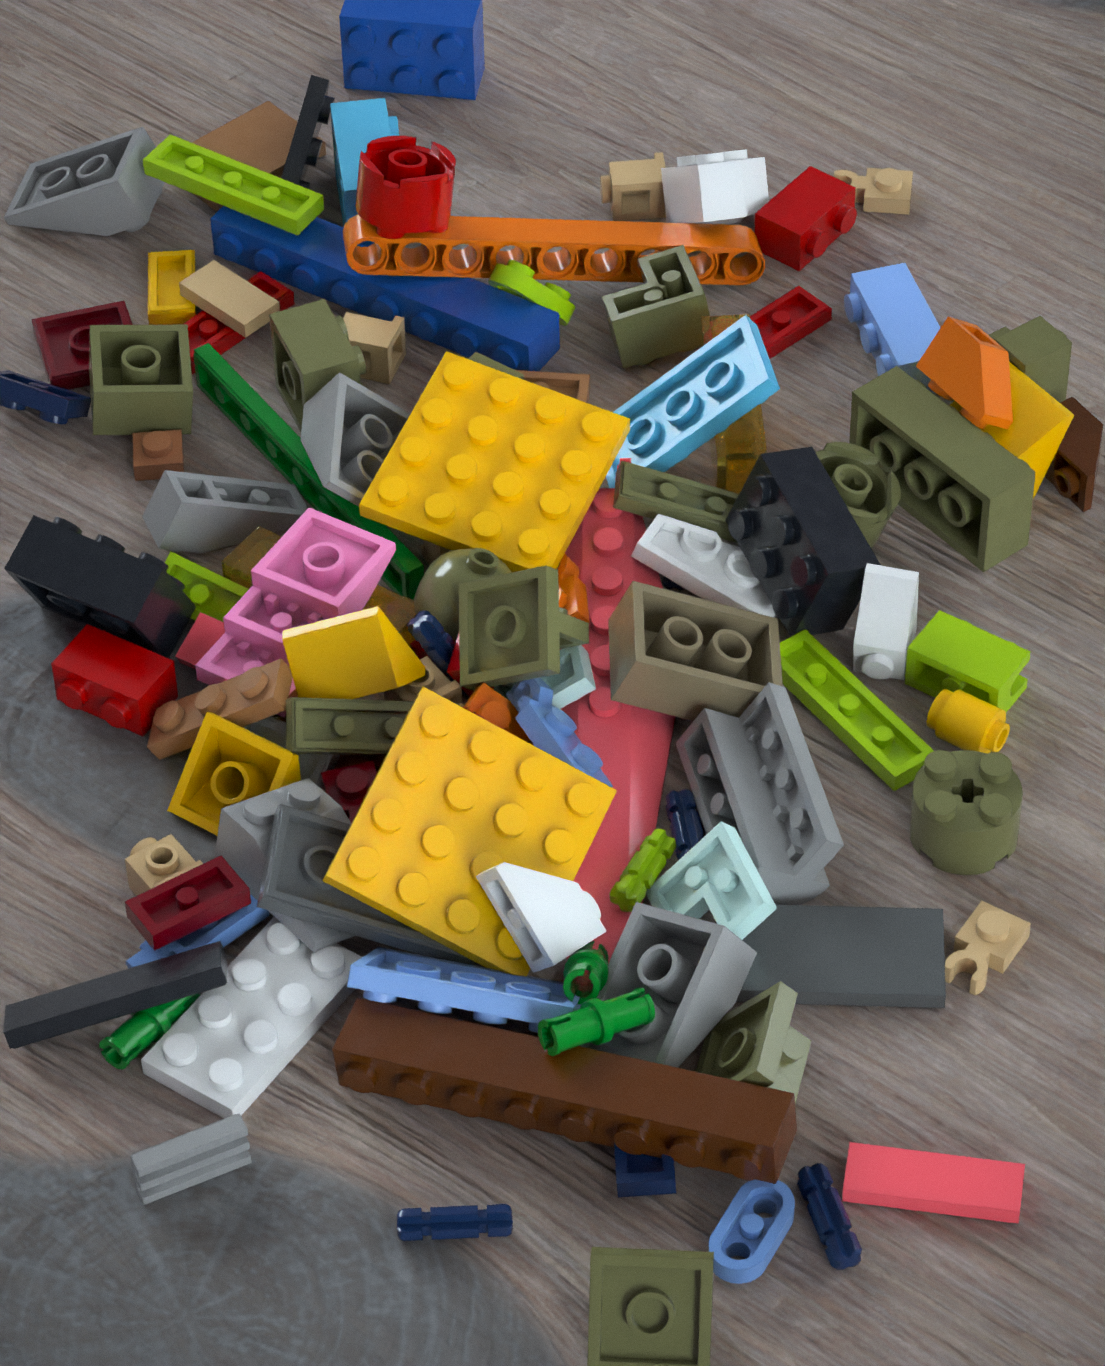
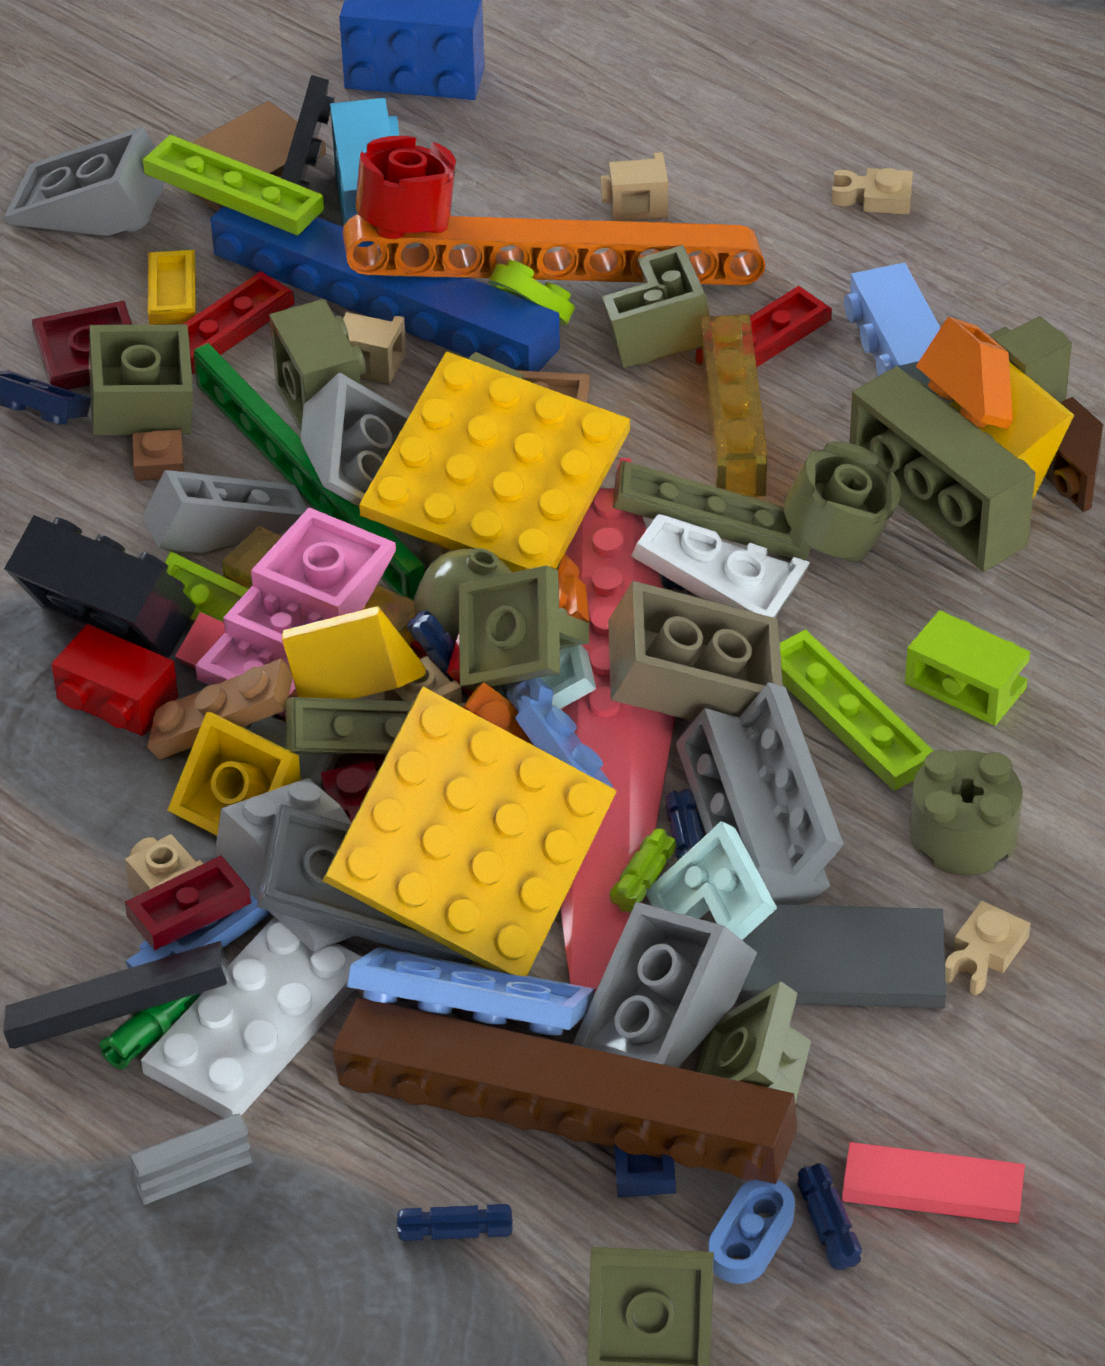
(229, 298): tan tile -> none
(542, 912): white slope -> none
(586, 985): green pin -> none
(596, 1021): green pin -> none
(697, 399): medium azure plate -> none
(714, 187): white brick -> none
(801, 541): black brick -> none
(805, 218): red brick -> none
(885, 621): white slope -> none
(968, 722): yellow brick -> none

